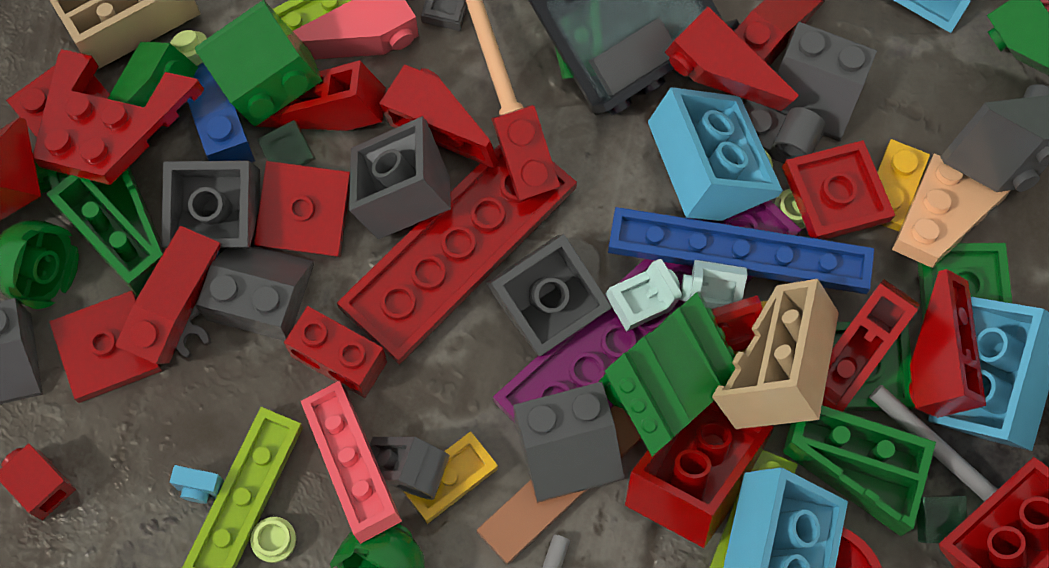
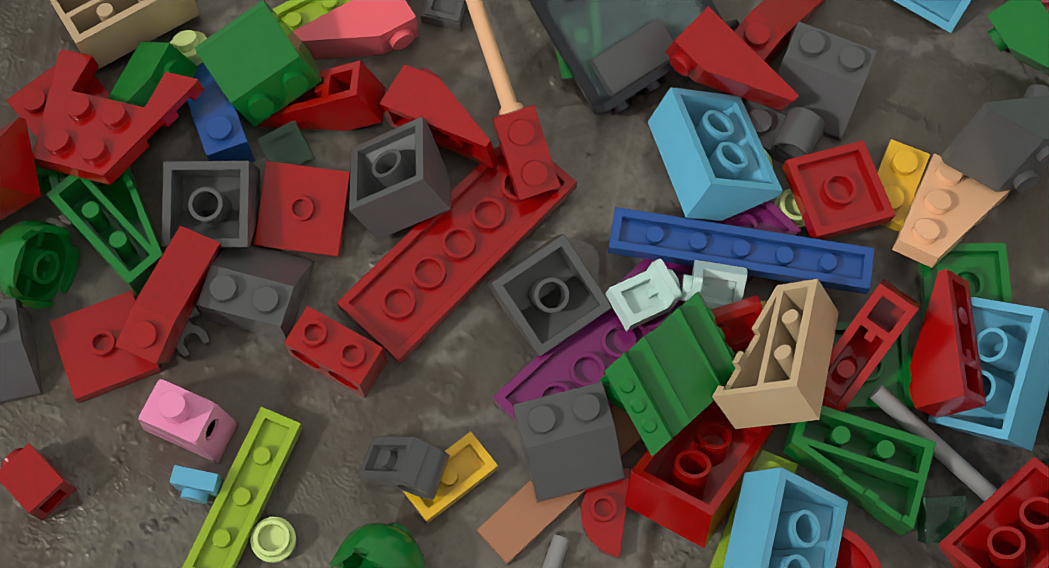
(184, 419): none -> bright pink torso
(350, 462): coral plate -> none
(604, 515): none -> red plate

